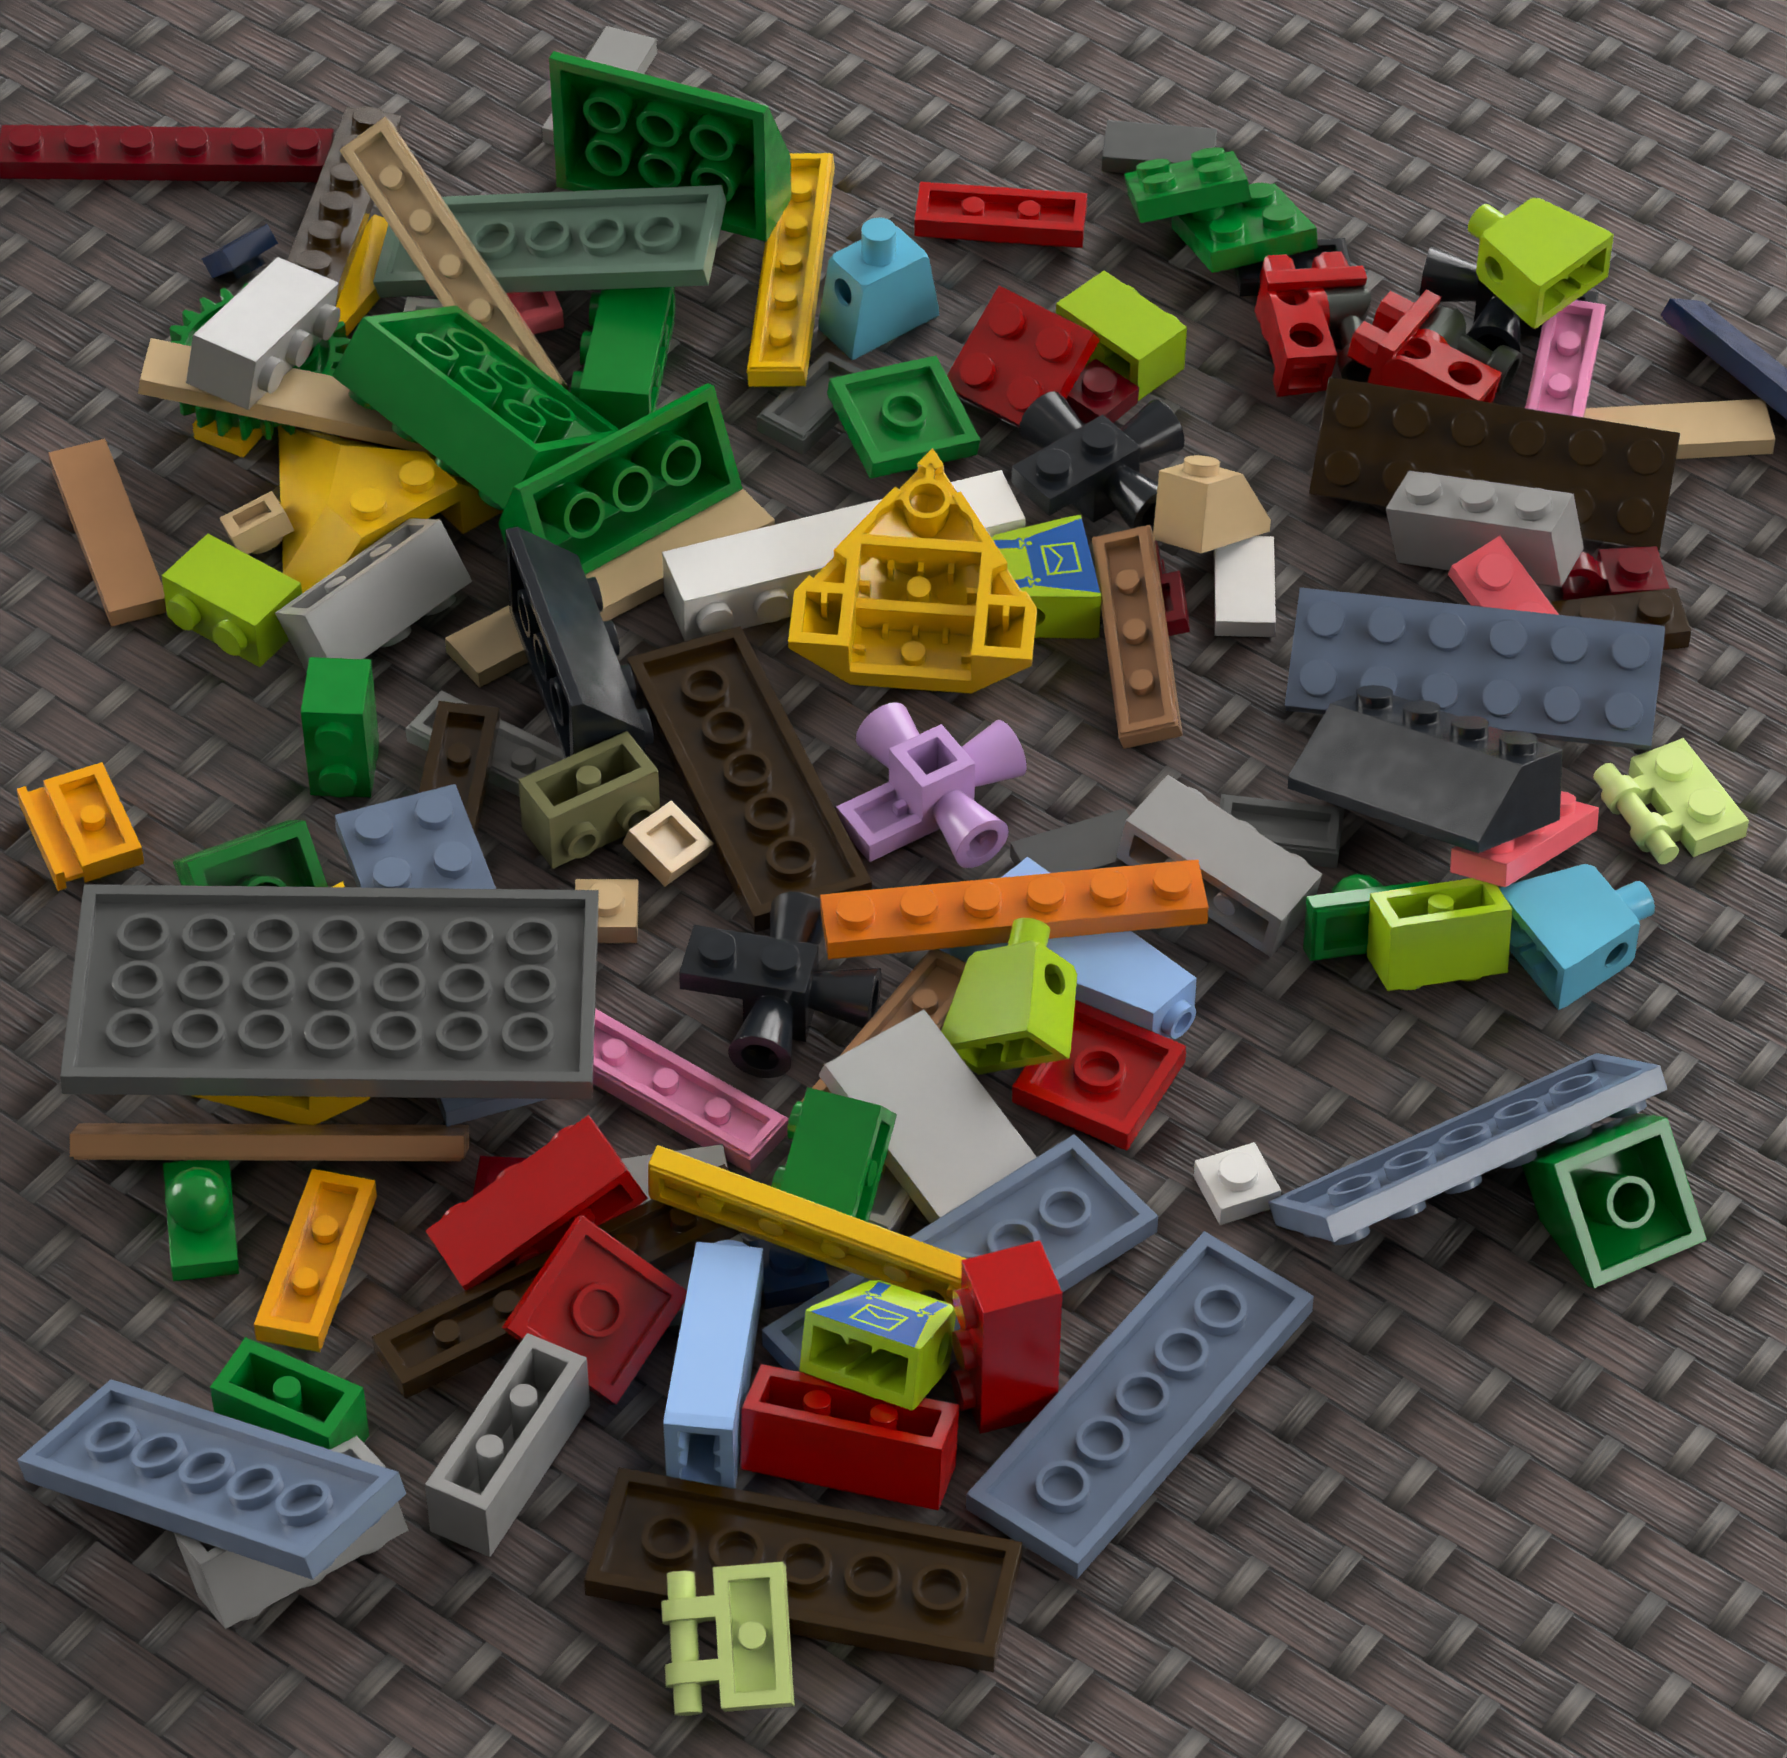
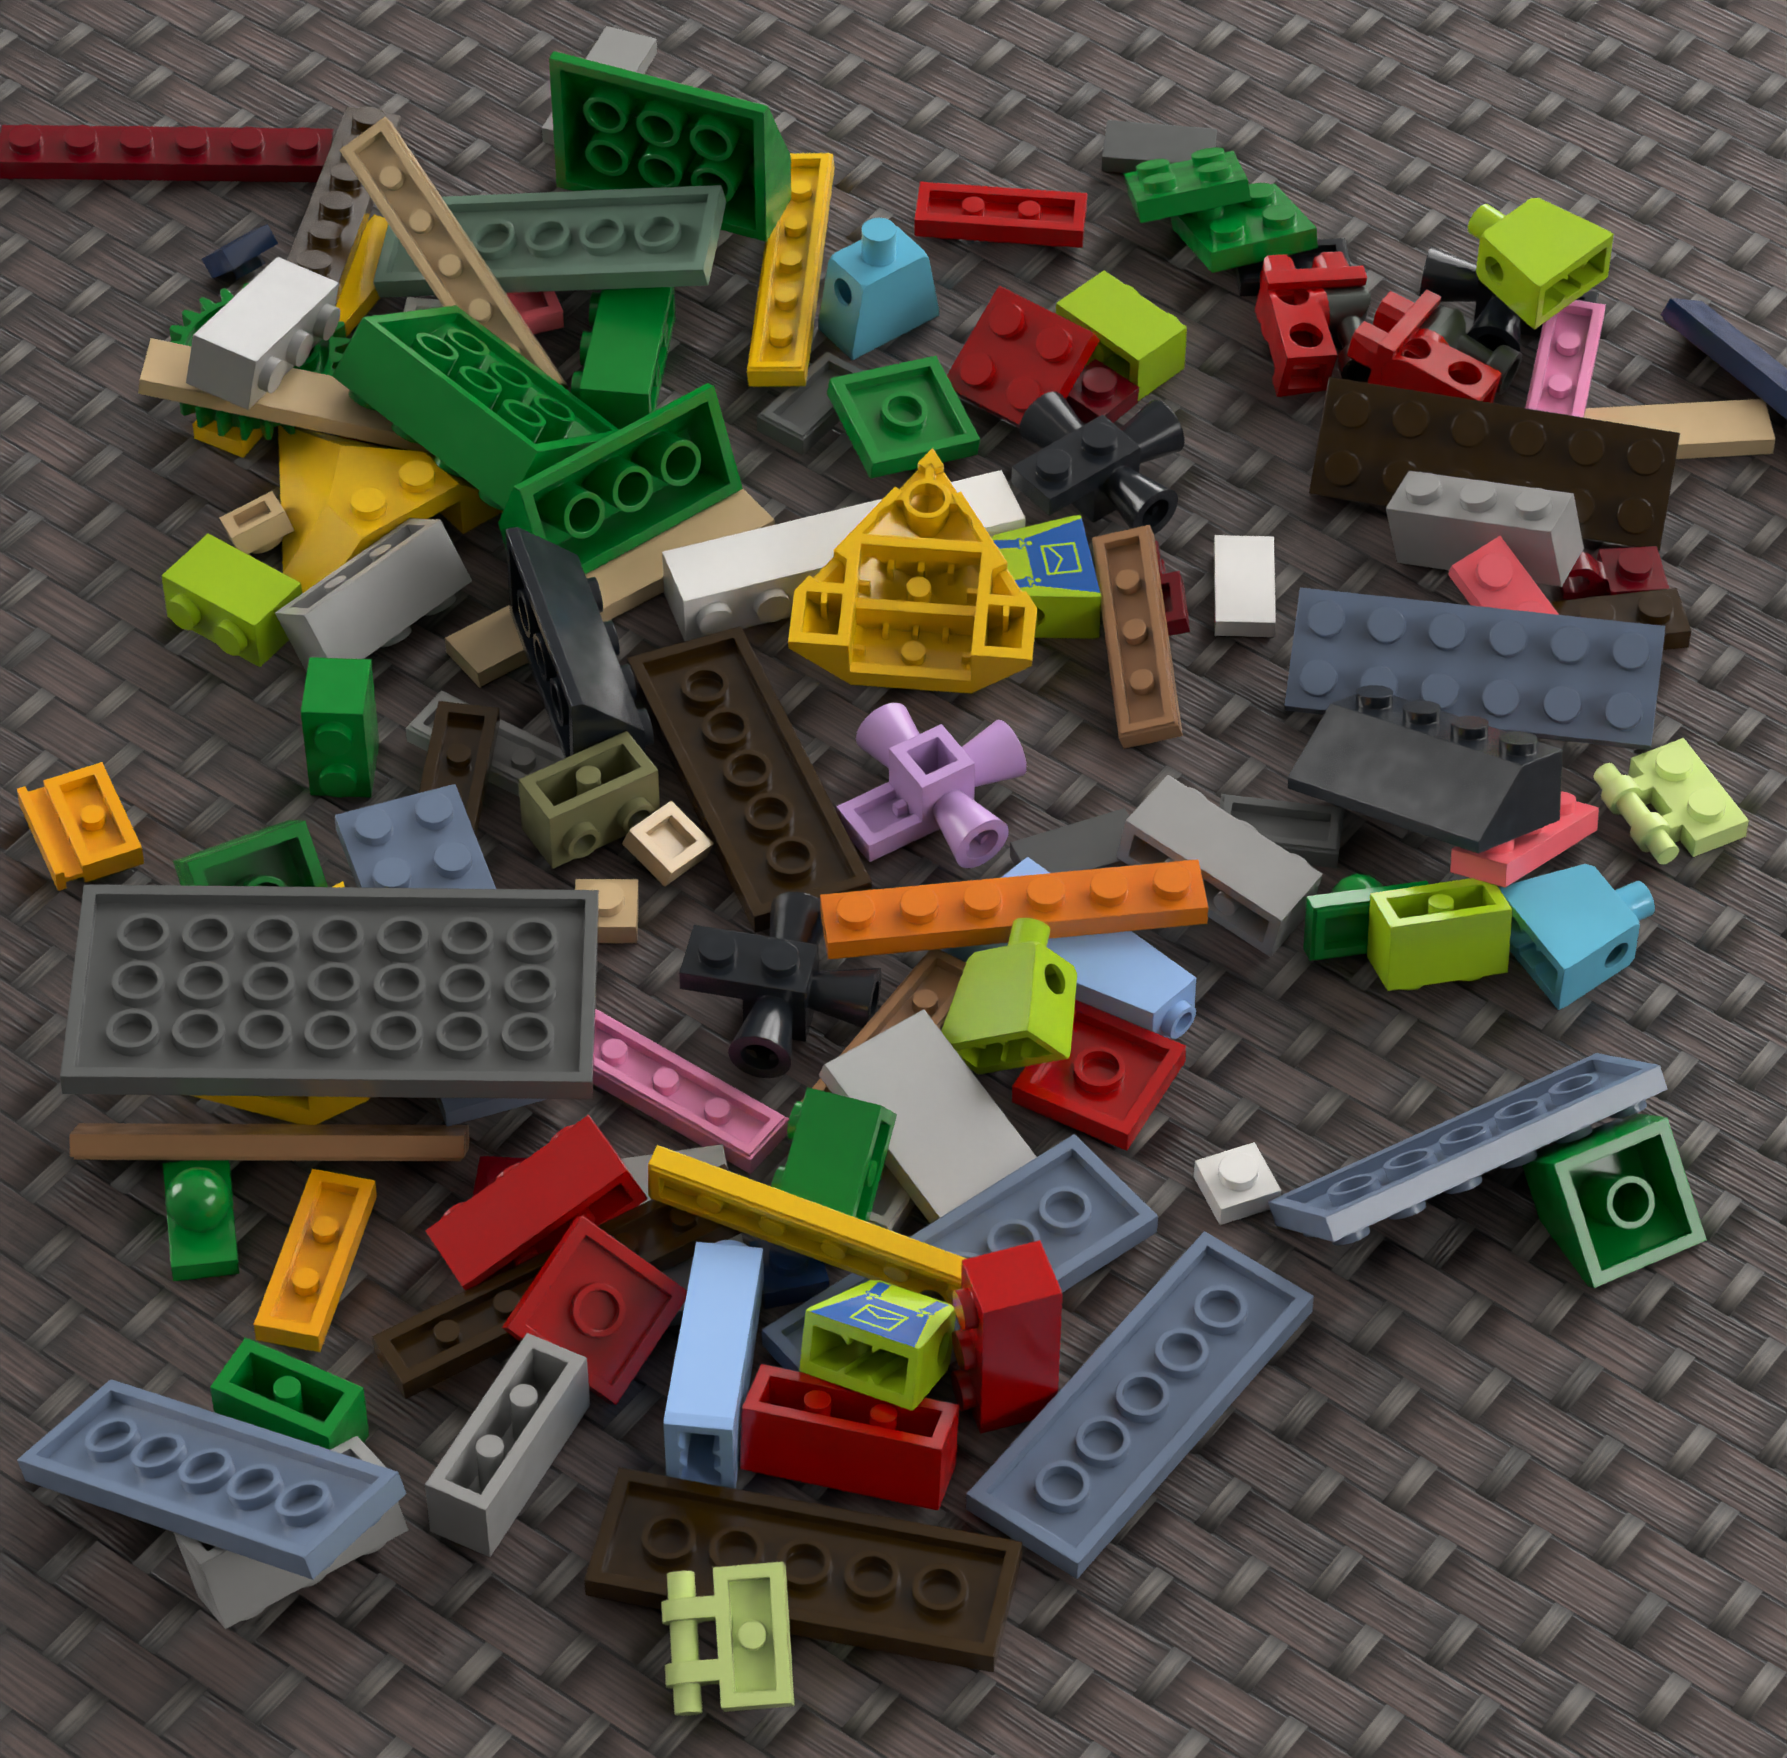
(108, 532): medium nougat tile -> none
(1206, 506): tan slope -> none

